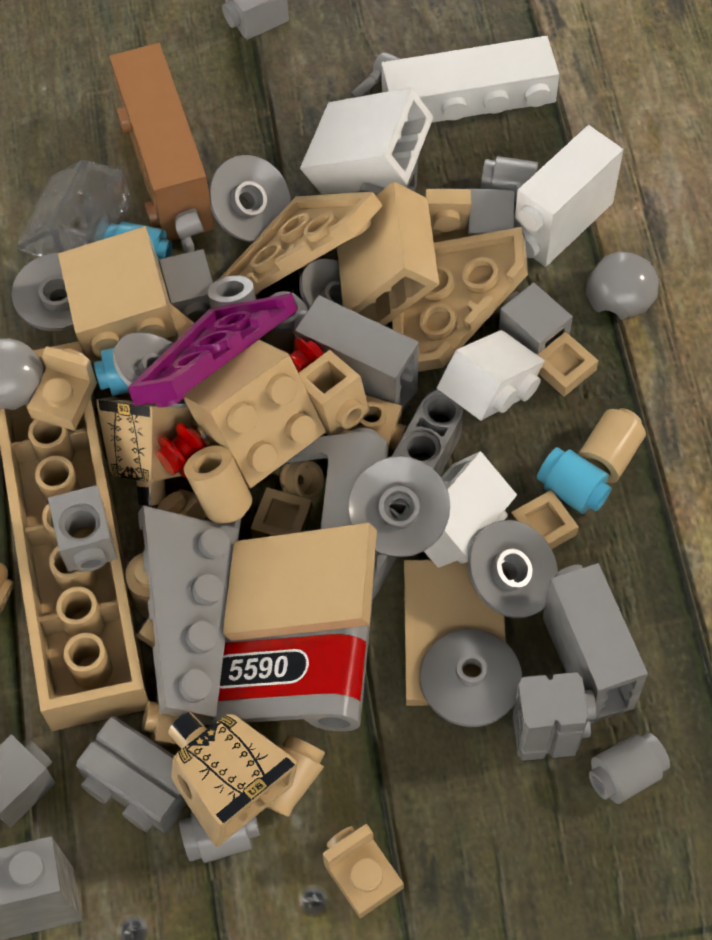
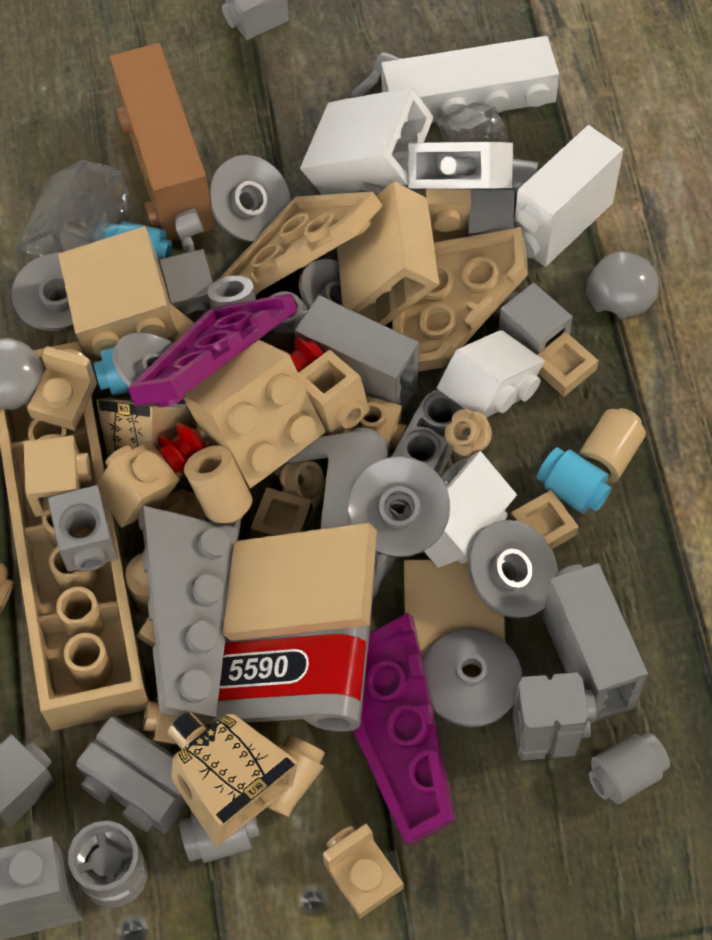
(52, 469): none -> tan brick
(108, 864): none -> light grey wheel
(135, 480): none -> tan brick
(401, 733): none -> magenta wing
(460, 165): none -> white brick
(473, 124): none -> clear brick
(479, 435): none -> tan plate

